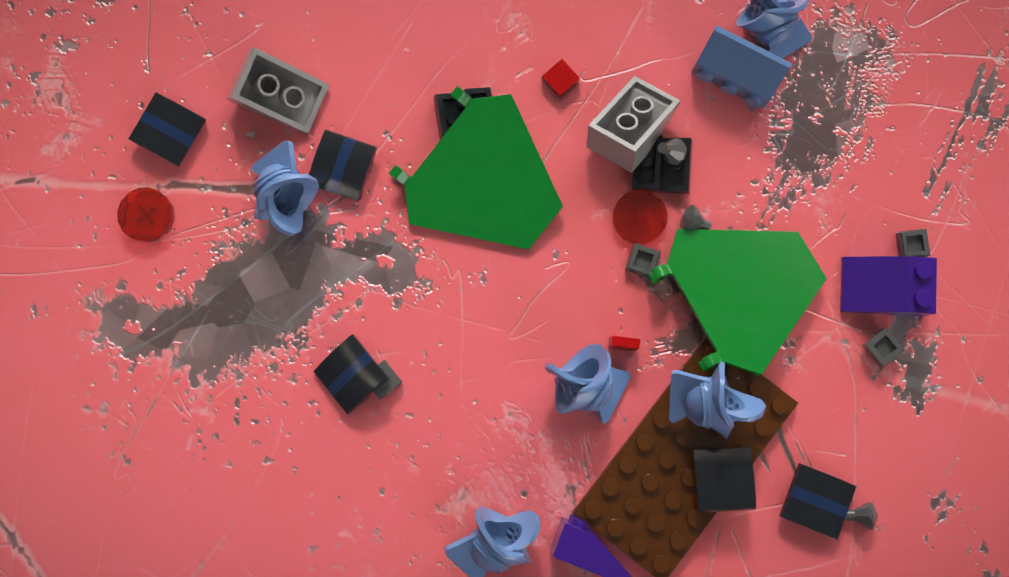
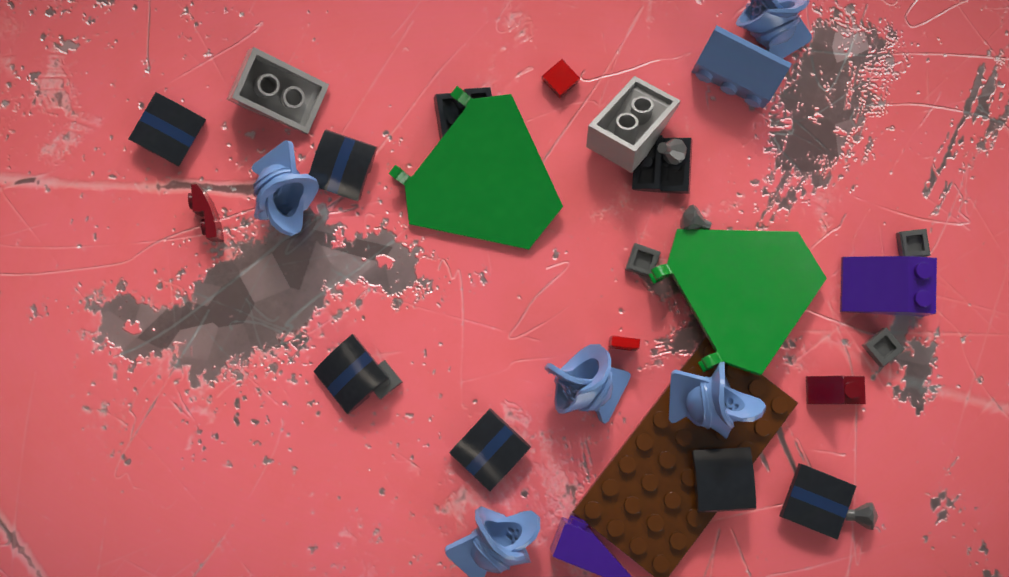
(145, 214): clear red tile -> none
(204, 206): none -> dark red slope
(490, 449): none -> black slope
(639, 216): clear red tile -> none
(835, 390): none -> dark red slope

